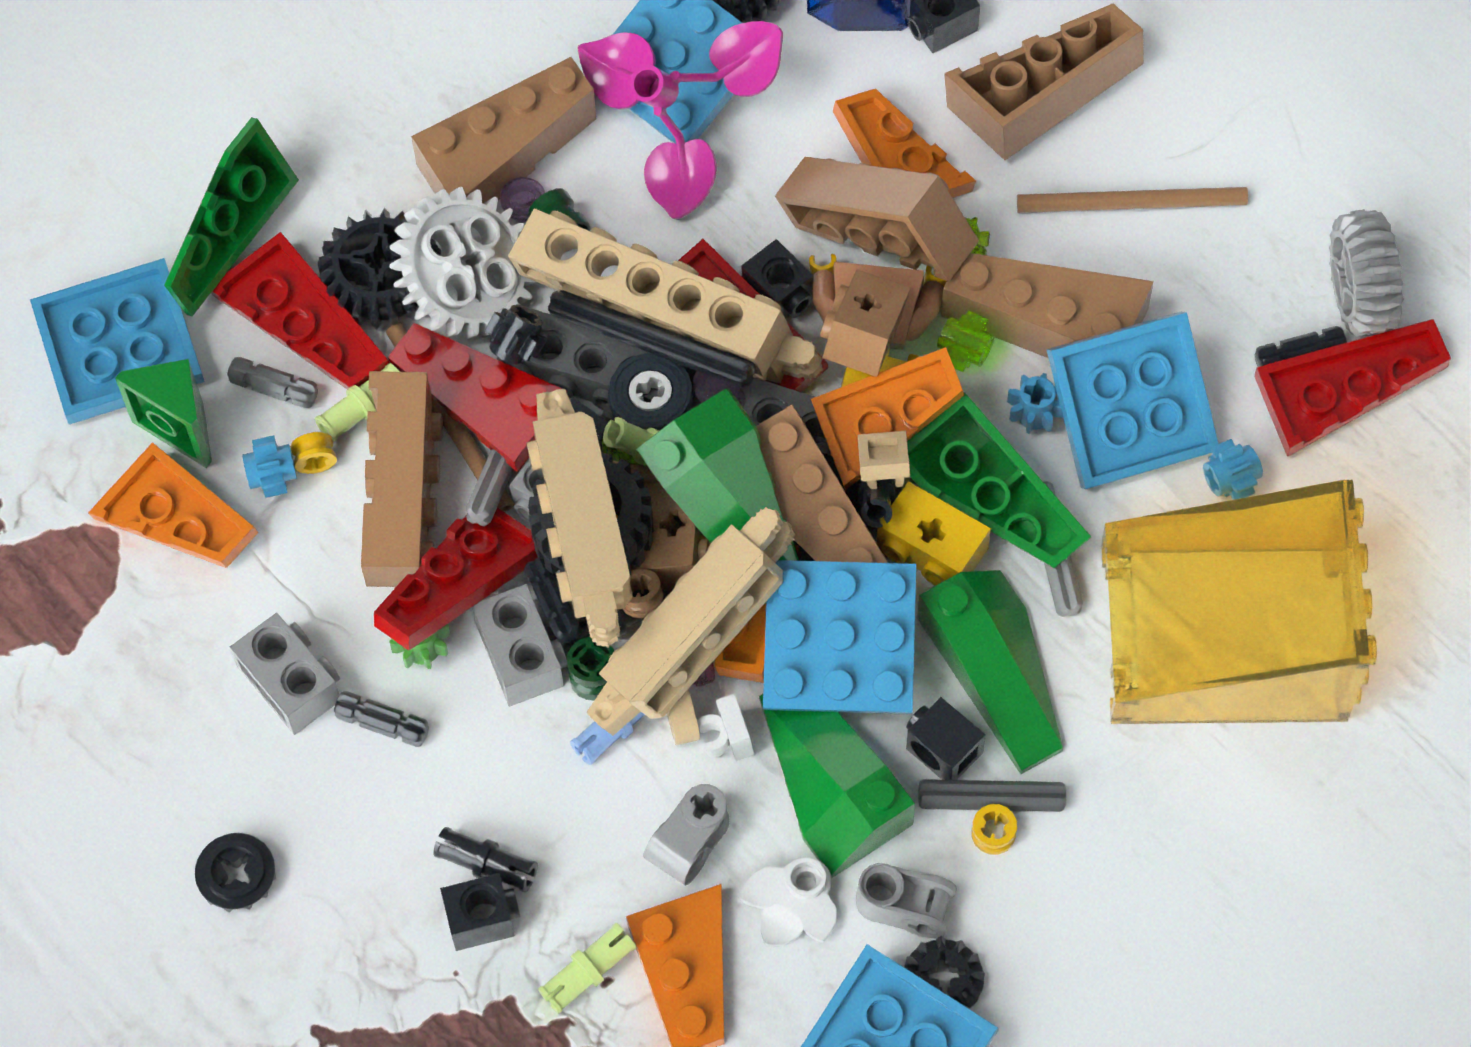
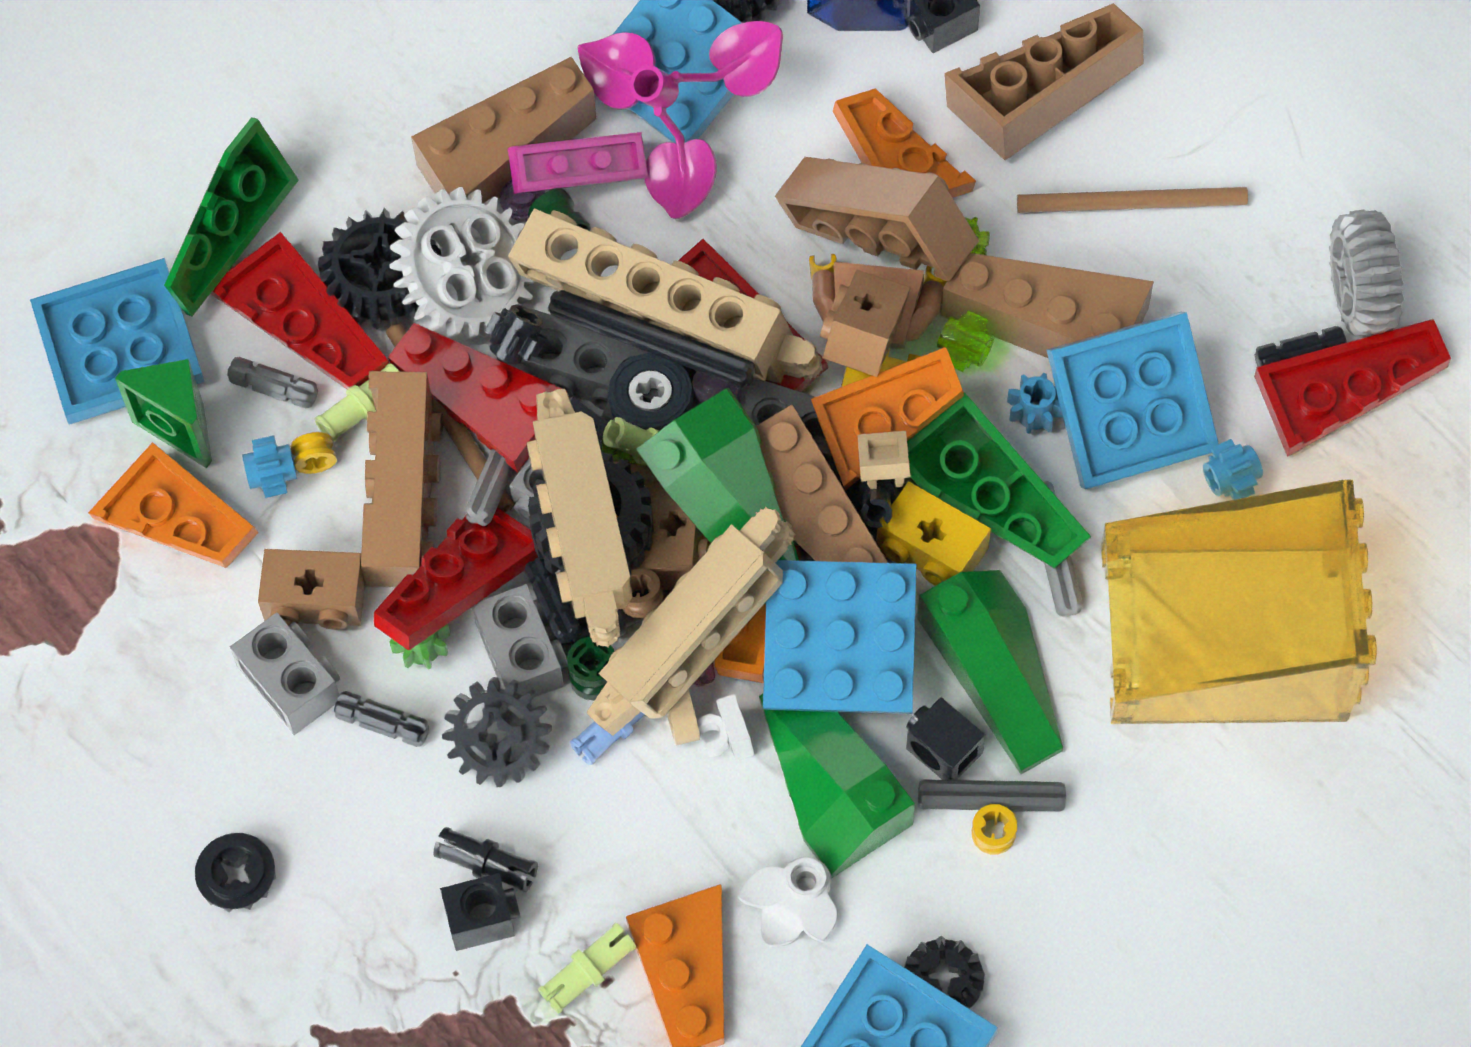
(335, 582): none -> medium nougat brick
(476, 734): none -> black gear
(577, 162): none -> dark pink tile
(686, 841): light grey piece -> none
(779, 265): black brick -> none
(908, 899): light grey piece -> none

